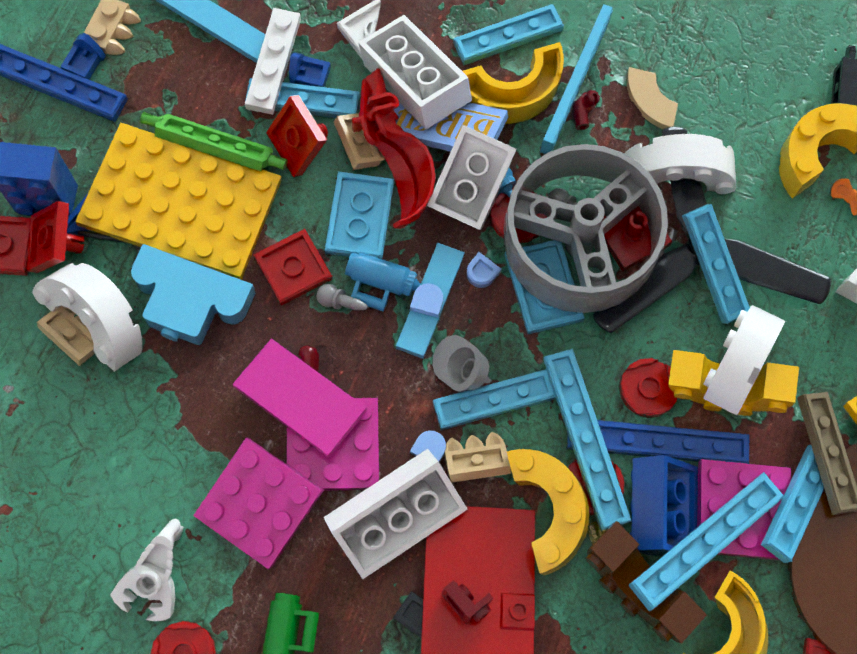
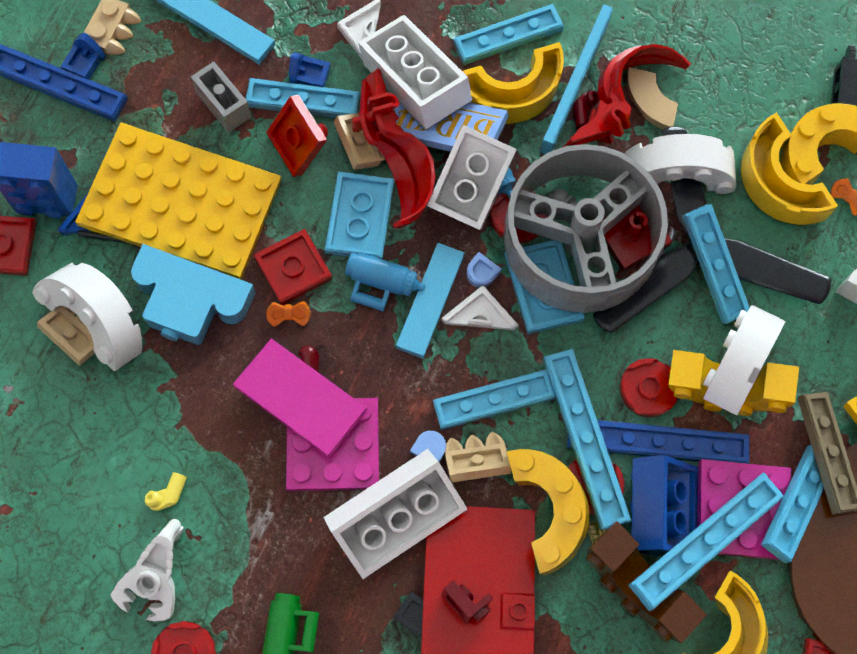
(50, 238): red tile -> none
(166, 497): none -> light yellow arm
(213, 142): bright green plate -> none
(221, 97): none -> light grey brick
(258, 503): dark pink plate -> none
(273, 61): white plate -> none
(278, 313): none -> orange piece
(330, 296): light grey bar -> none
(427, 300): light blue tile -> none
(460, 364): light grey piece -> none
(480, 311): none -> white tile
(613, 110): none -> red piece
(772, 188): none -> yellow brick

